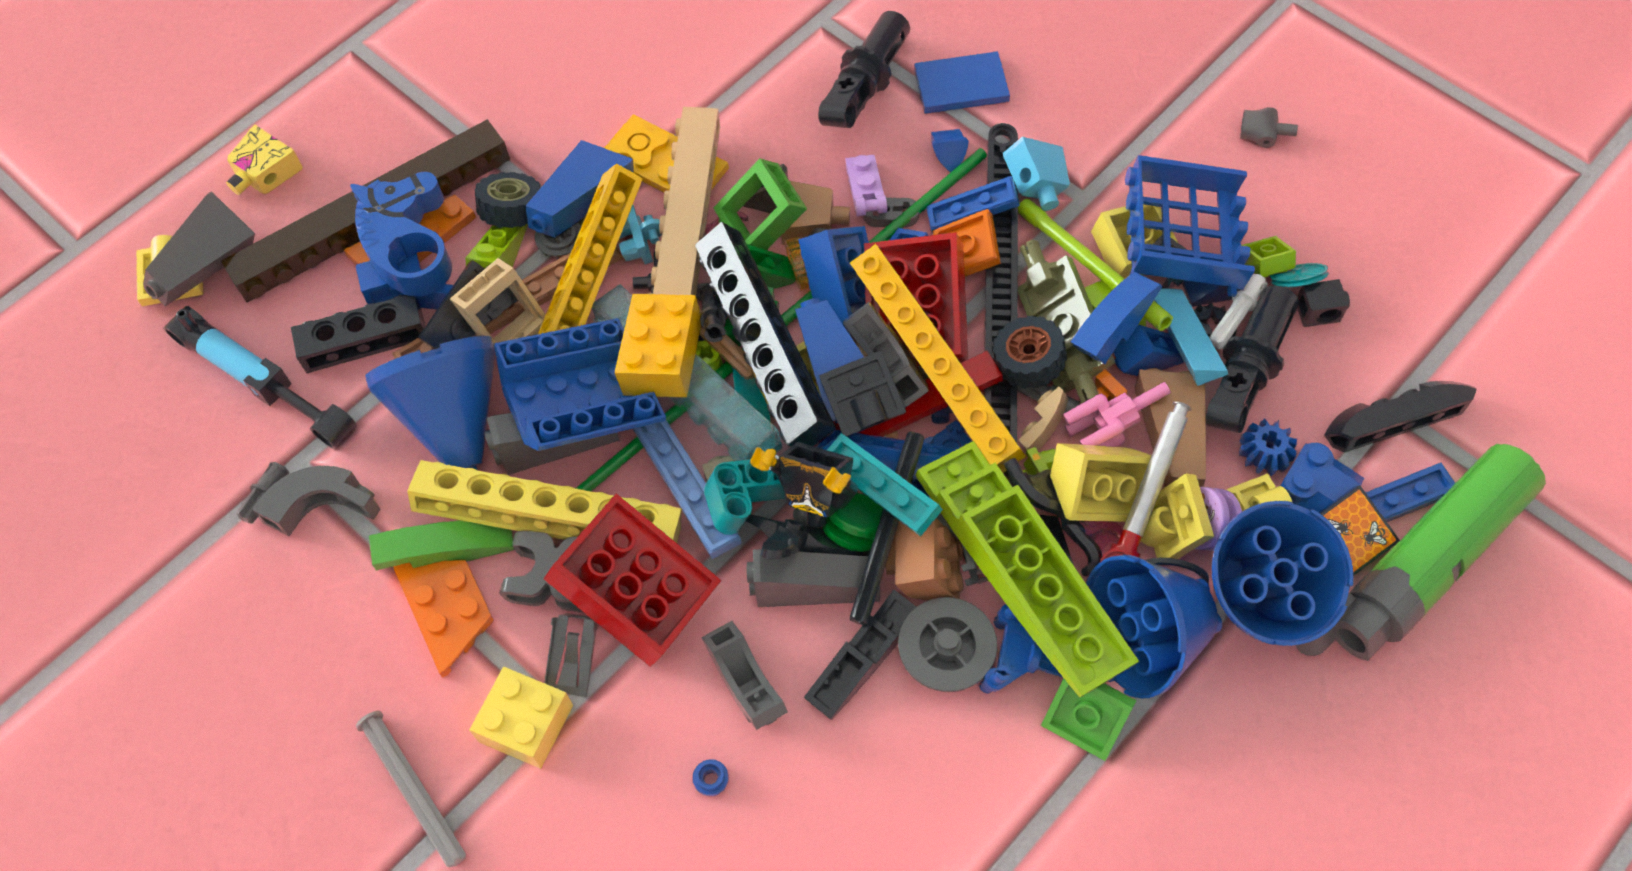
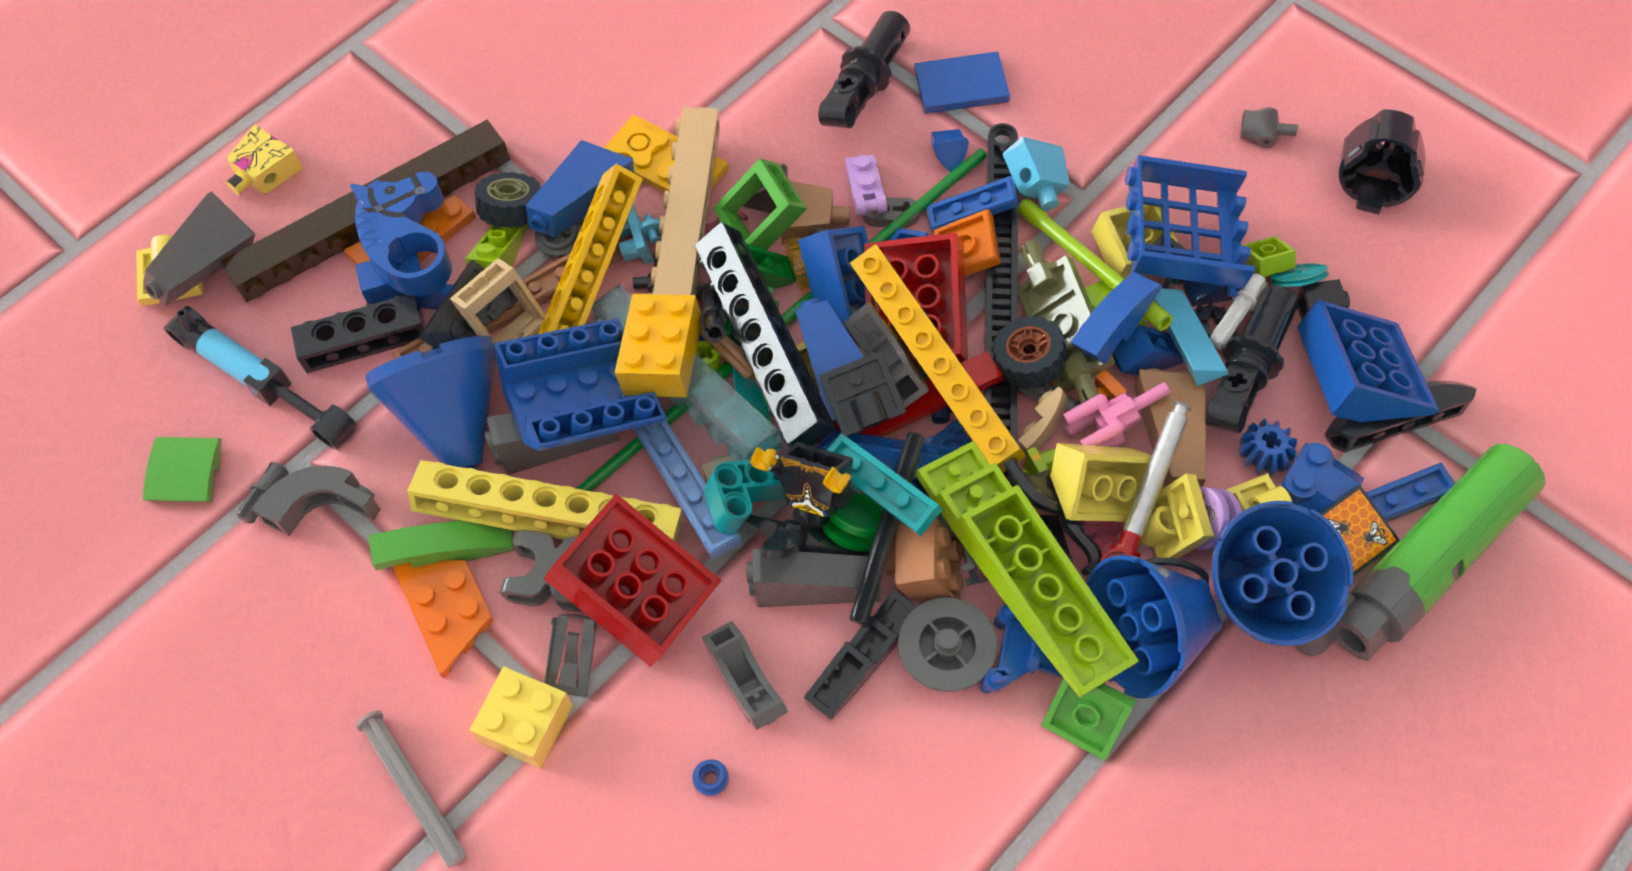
(182, 469): none -> bright green slope
(1364, 365): none -> blue slope
(1399, 157): none -> black piece

